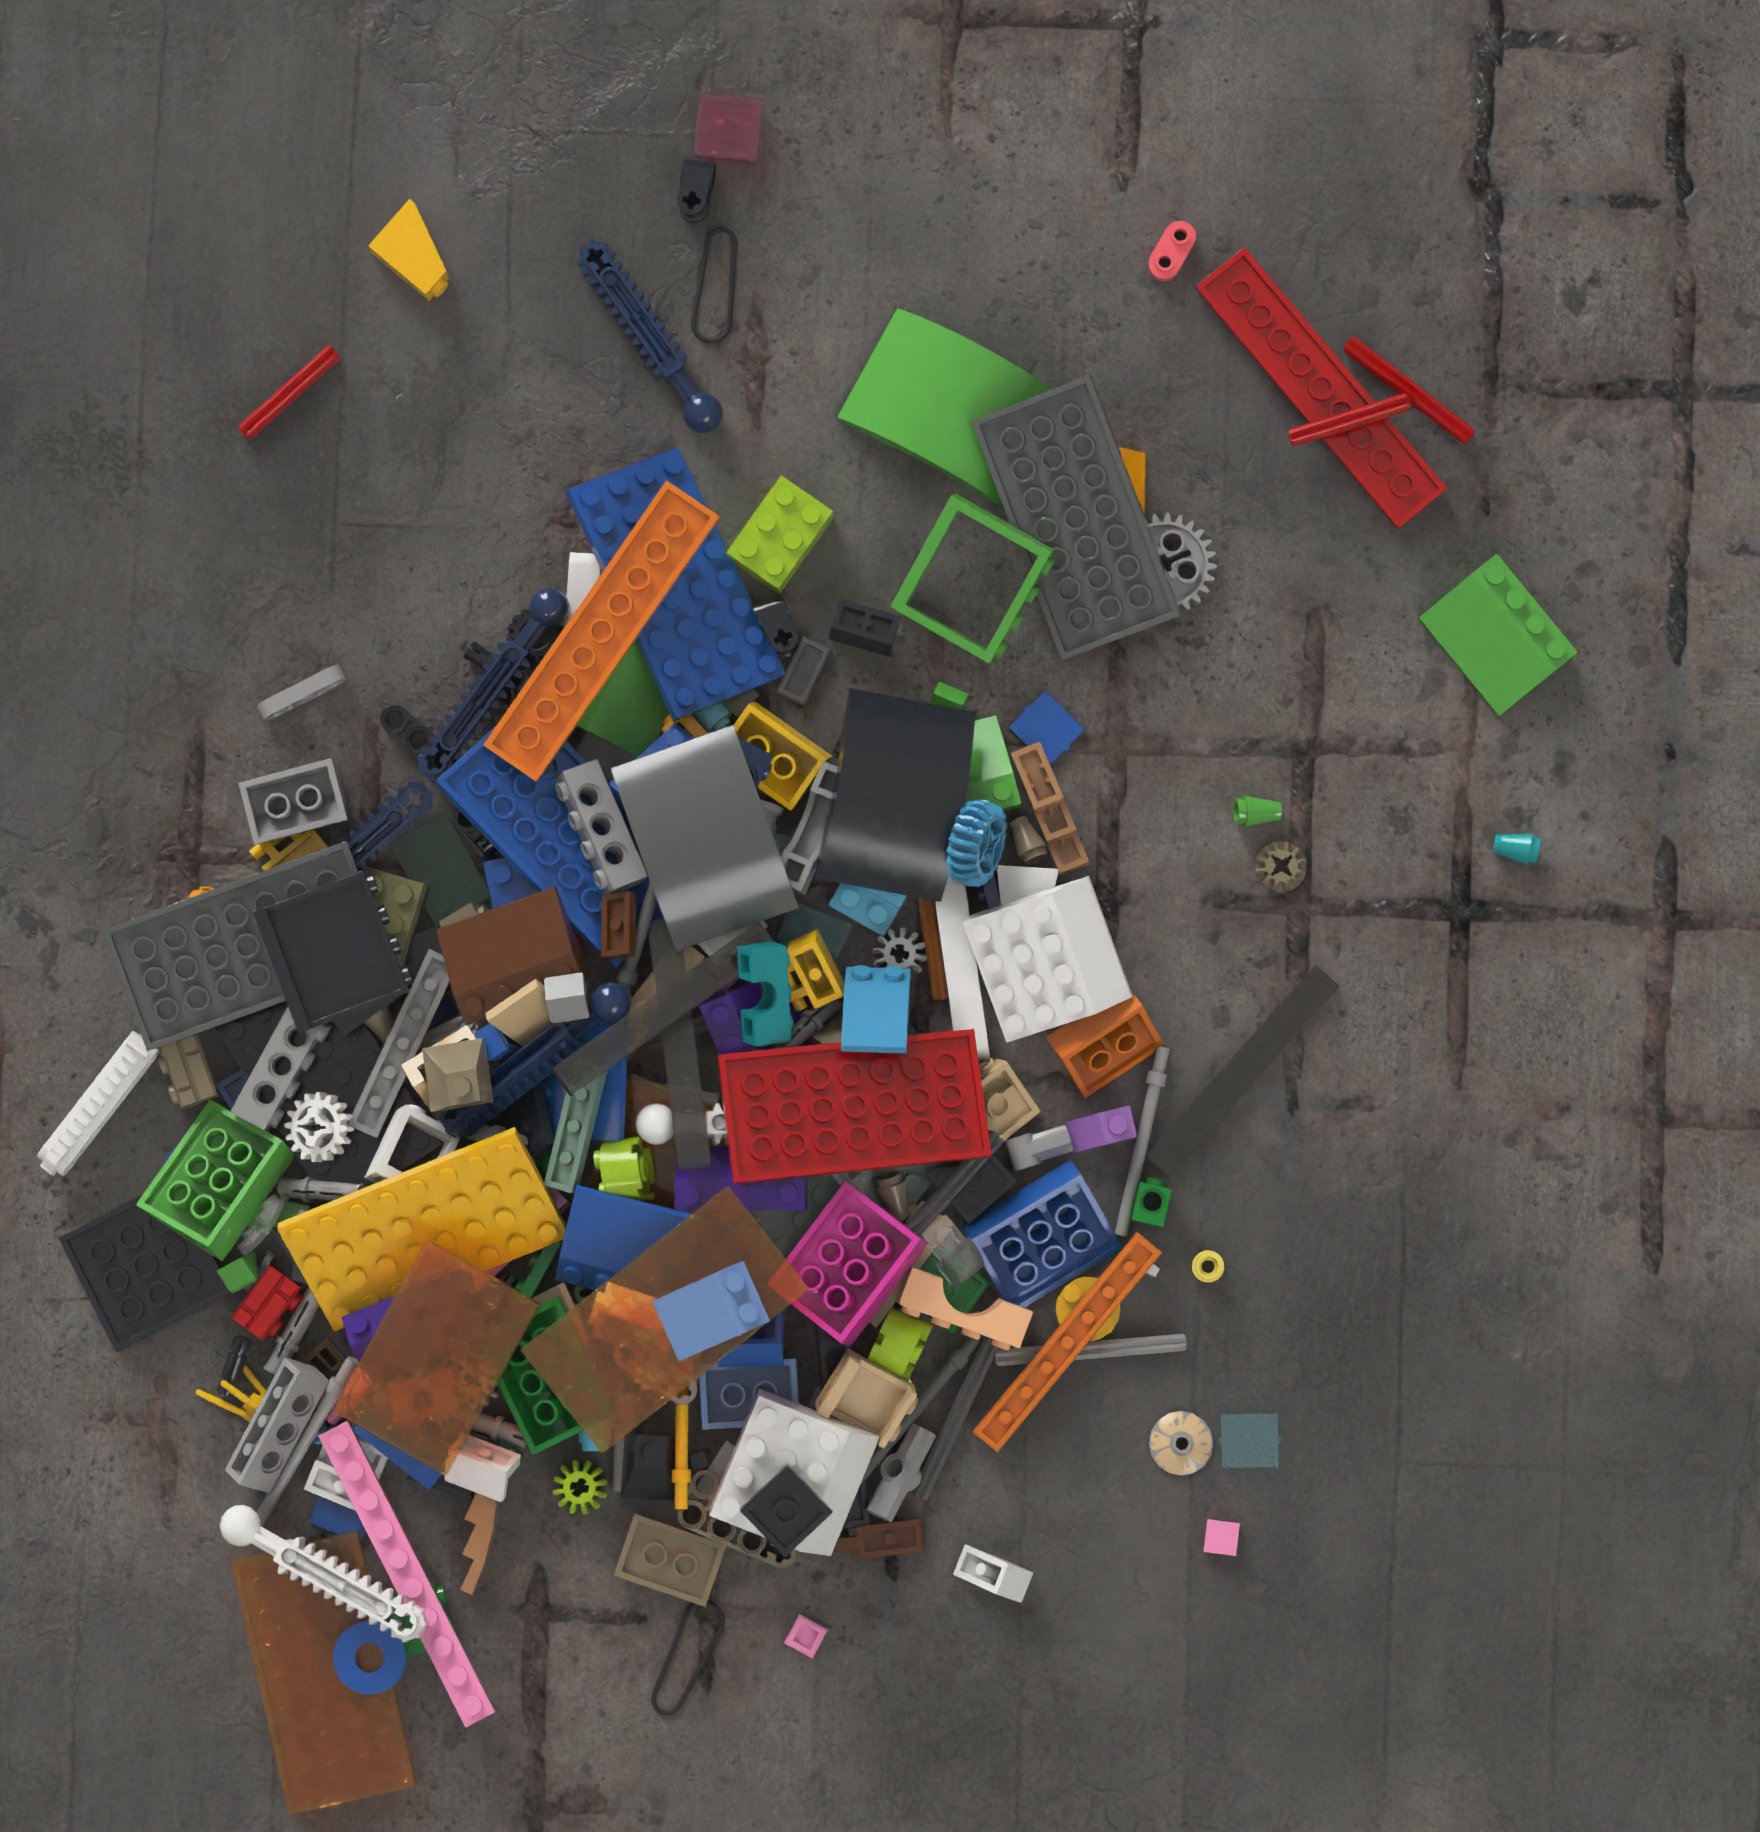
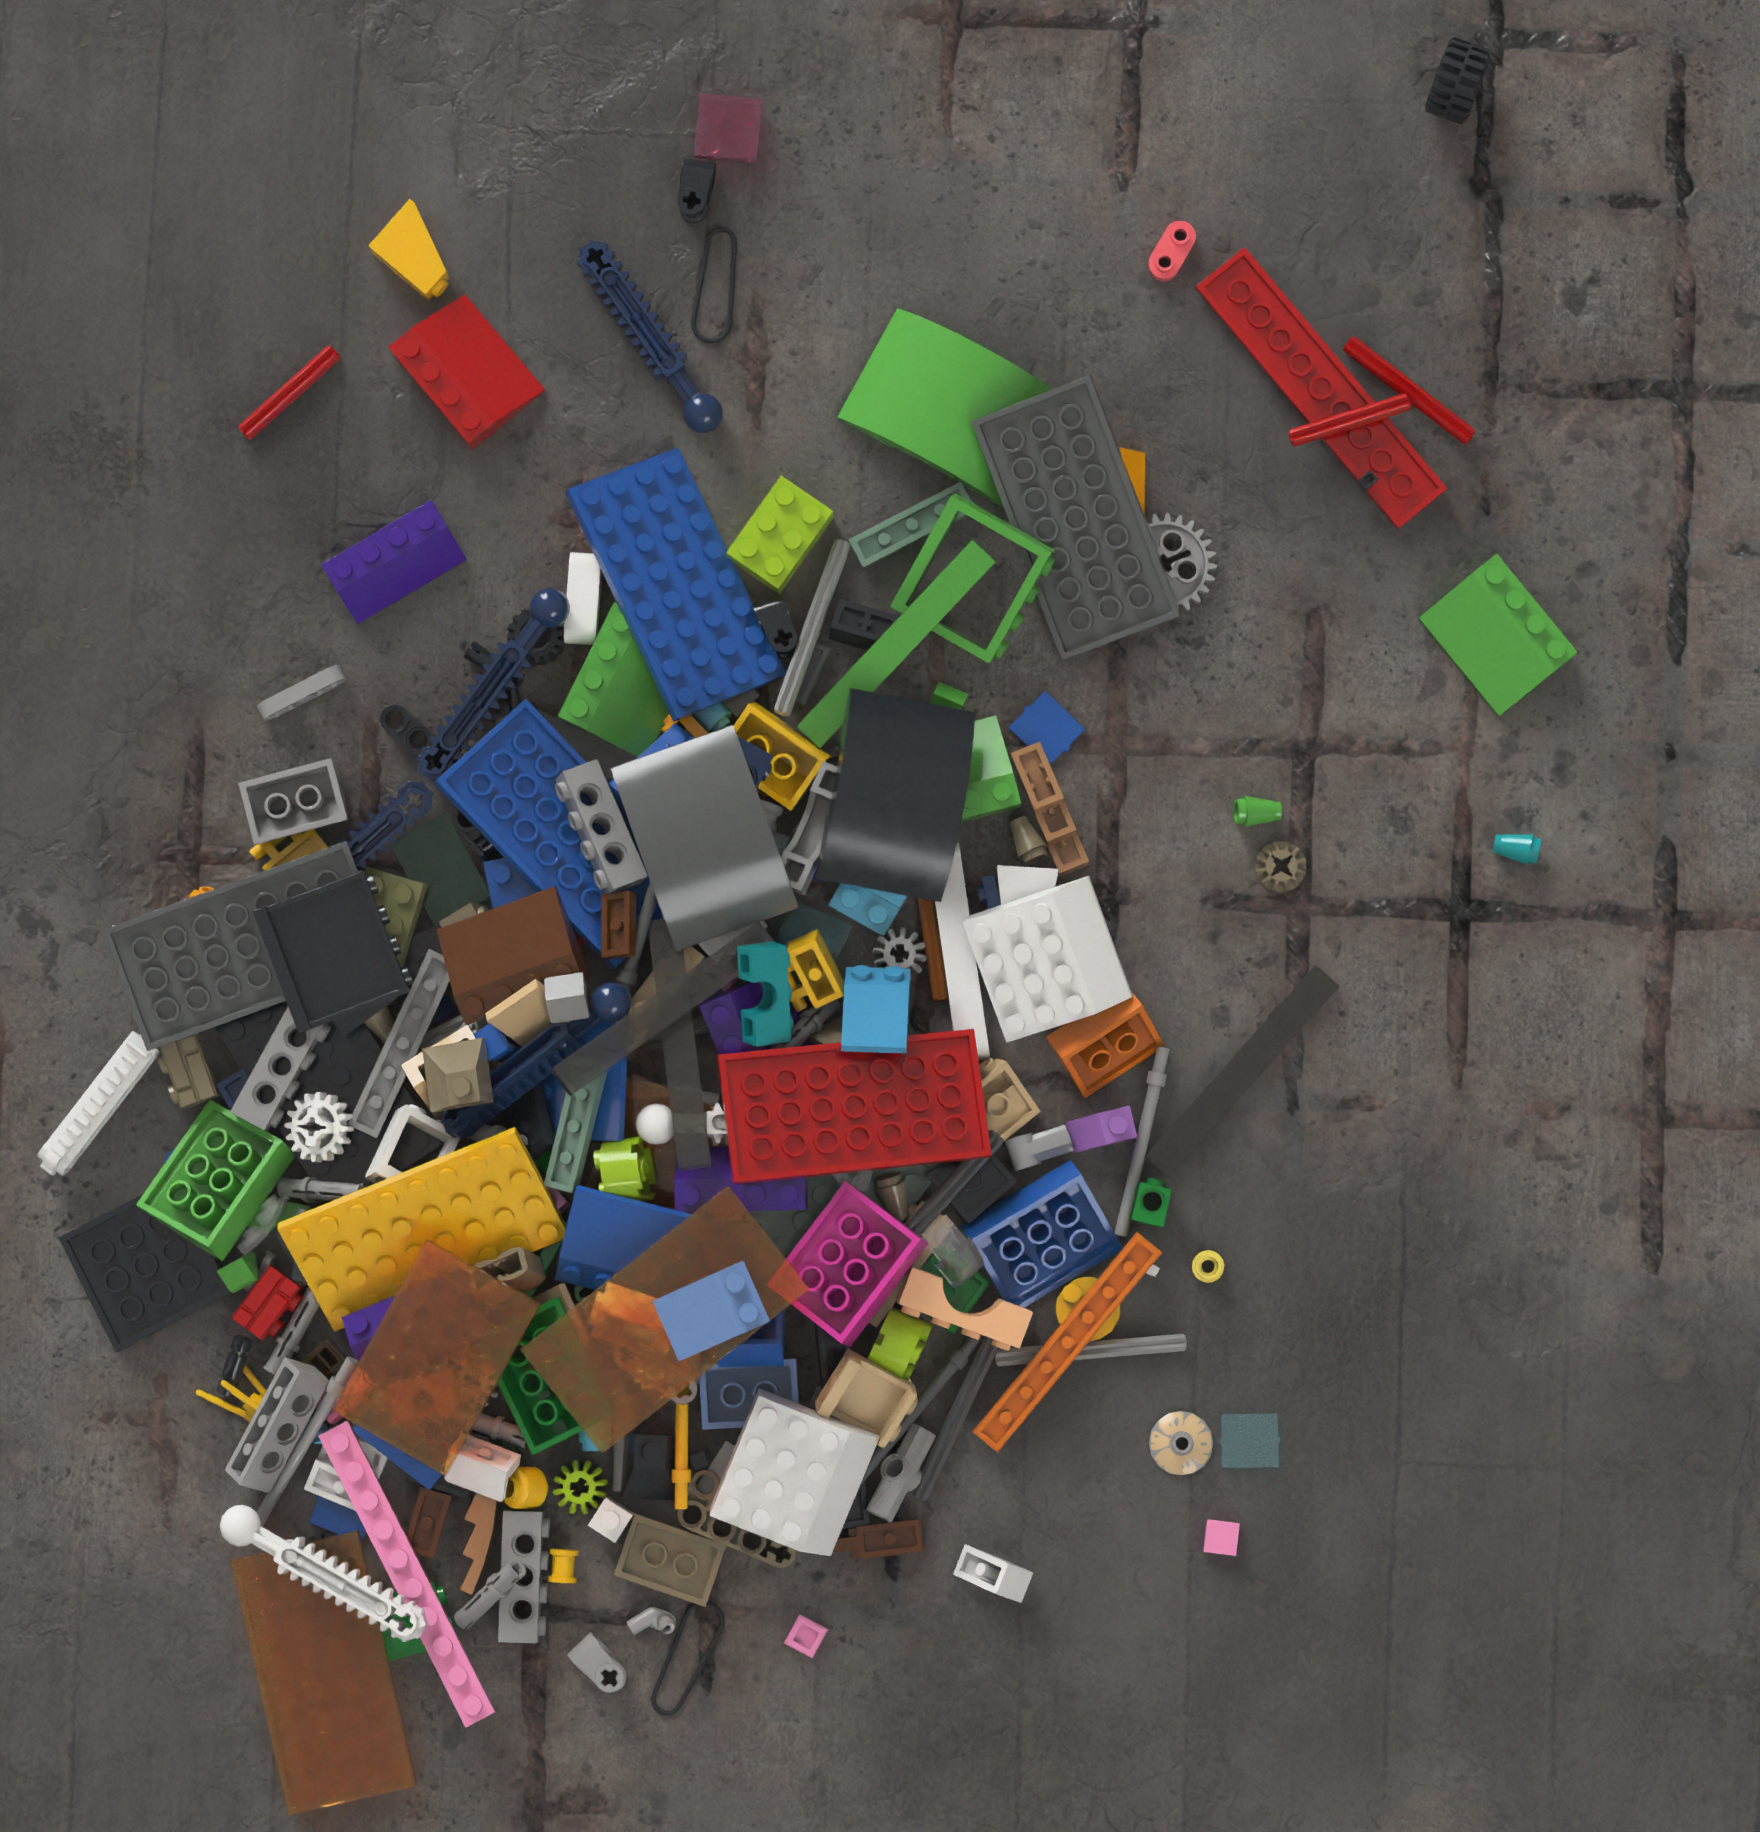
(352, 1675): blue gear -> none
(394, 562): none -> dark purple slope
(428, 1521): none -> reddish brown plate
(466, 370): none -> red slope
(496, 1587): none -> light grey pin
(511, 1626): none -> light grey brick
(516, 1268): none -> dark tan brick
(526, 1488): none -> yellow head
(562, 1565): none -> yellow bush
(593, 1659): none -> light grey piece
(601, 631): orange plate -> none
(611, 1519): none -> white brick
(653, 1618): none -> light grey arm
(786, 1510): black plate -> none
(812, 627): none -> light grey axle
(898, 640): none -> bright green tile
(903, 528): none -> sand green plate
(976, 843): dark azure gear -> none
(1367, 481): none -> black piece
(1457, 80): none -> black tyre

